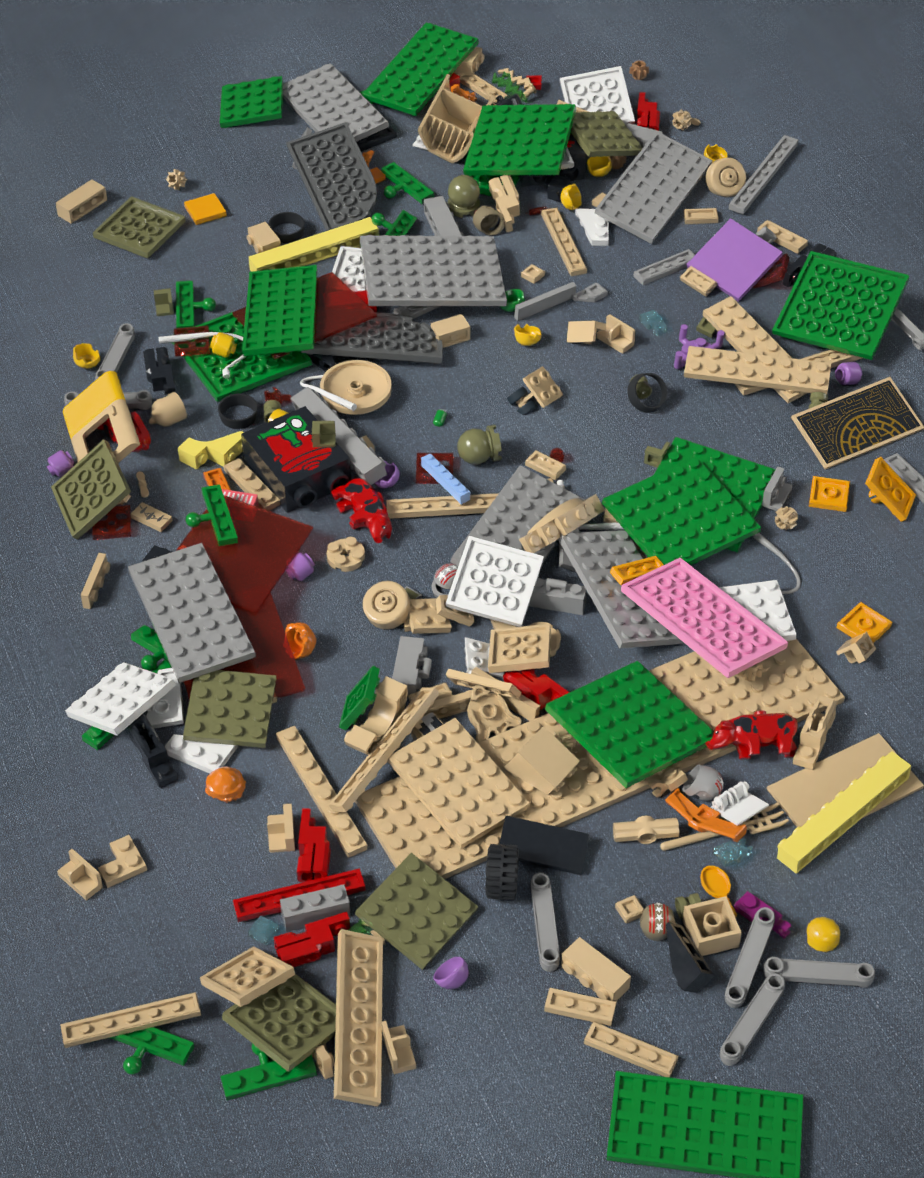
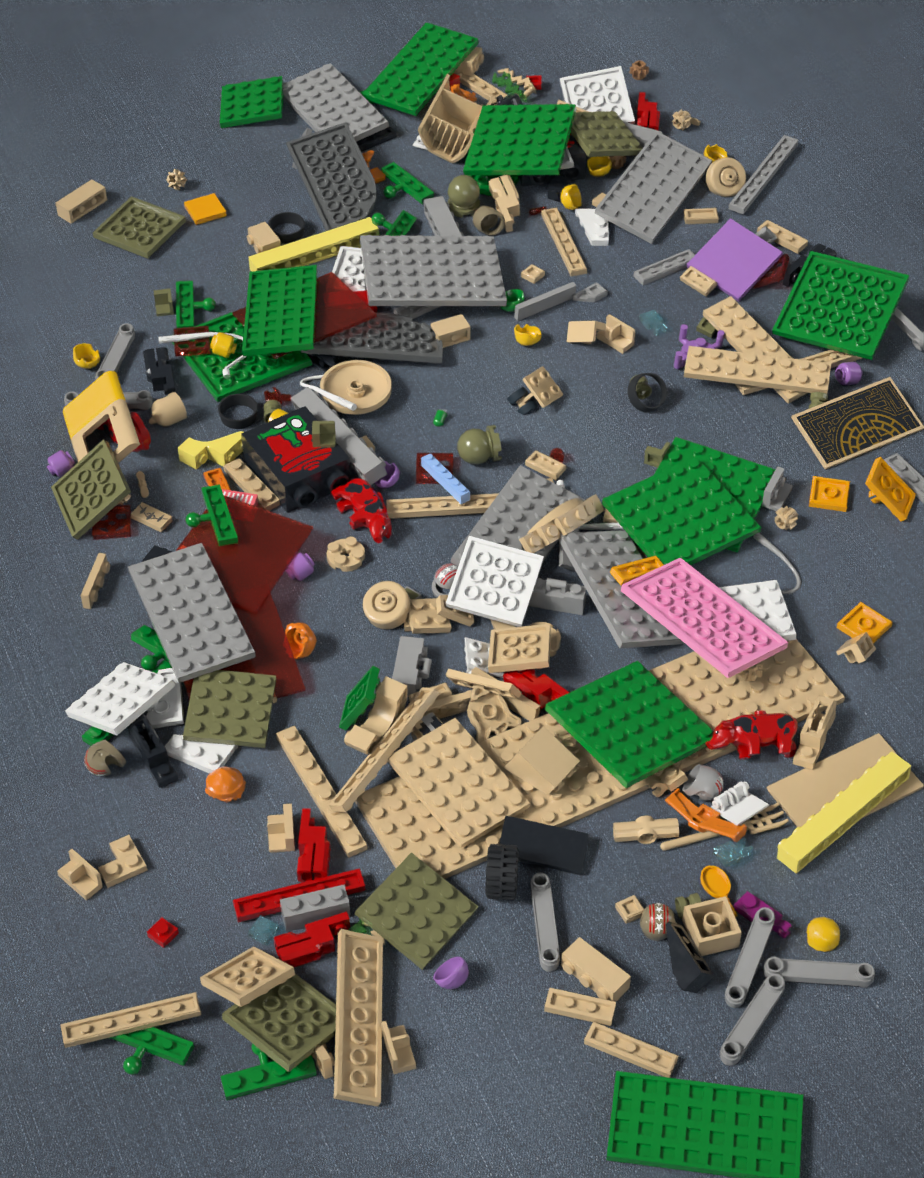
(100, 756): none -> dark tan helmet
(162, 932): none -> red plate

